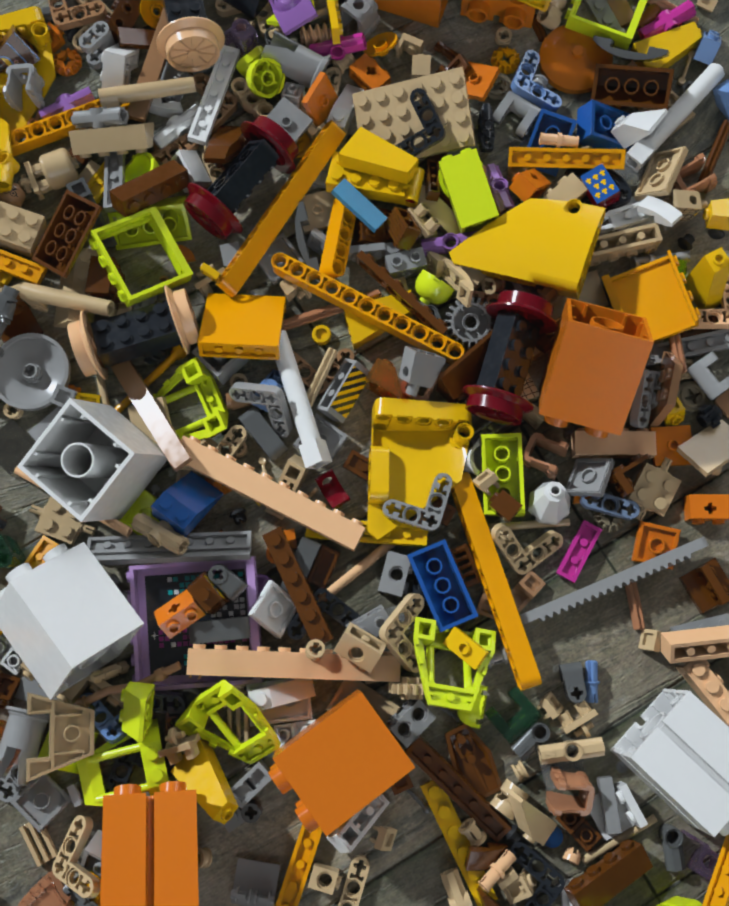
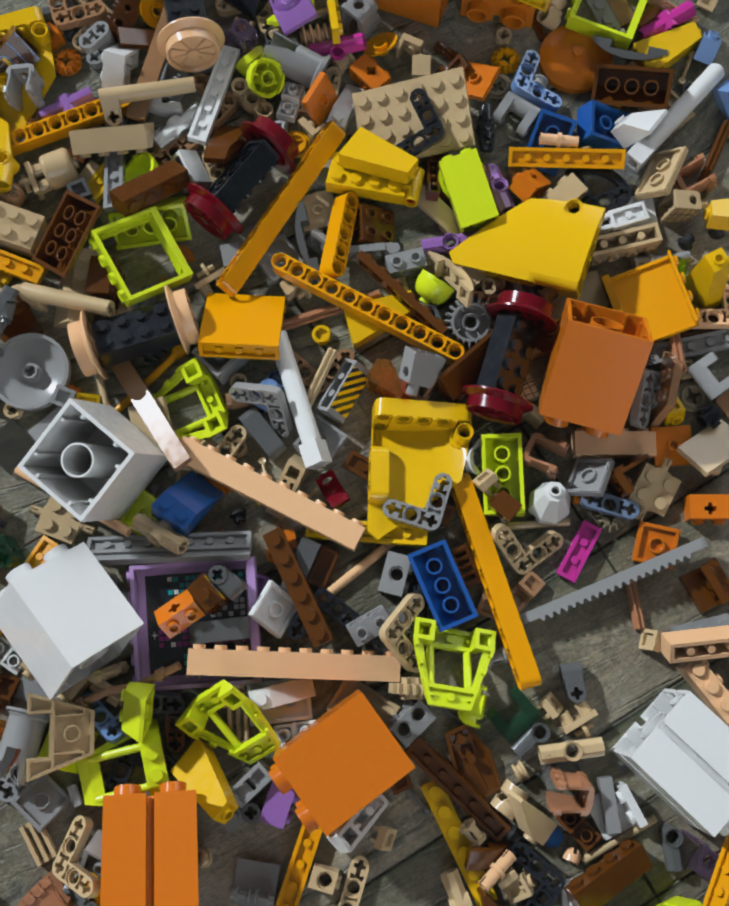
(100, 117): light grey piece -> none
(178, 742): tan hips -> none
(209, 272): yellow tile -> none
(277, 807): none -> medium lavender brick
(290, 118): light grey plate -> none
(310, 655): tan bush -> none
(359, 205): dark azure tile -> none
(370, 646): tan brick -> none
(402, 228): reddish brown brick -> none
(427, 226): tan hips -> none
(465, 648): yellow plate -> none
(591, 681): medium blue axle -> none
(601, 187): blue piece -> none
(662, 211): white slope -> none

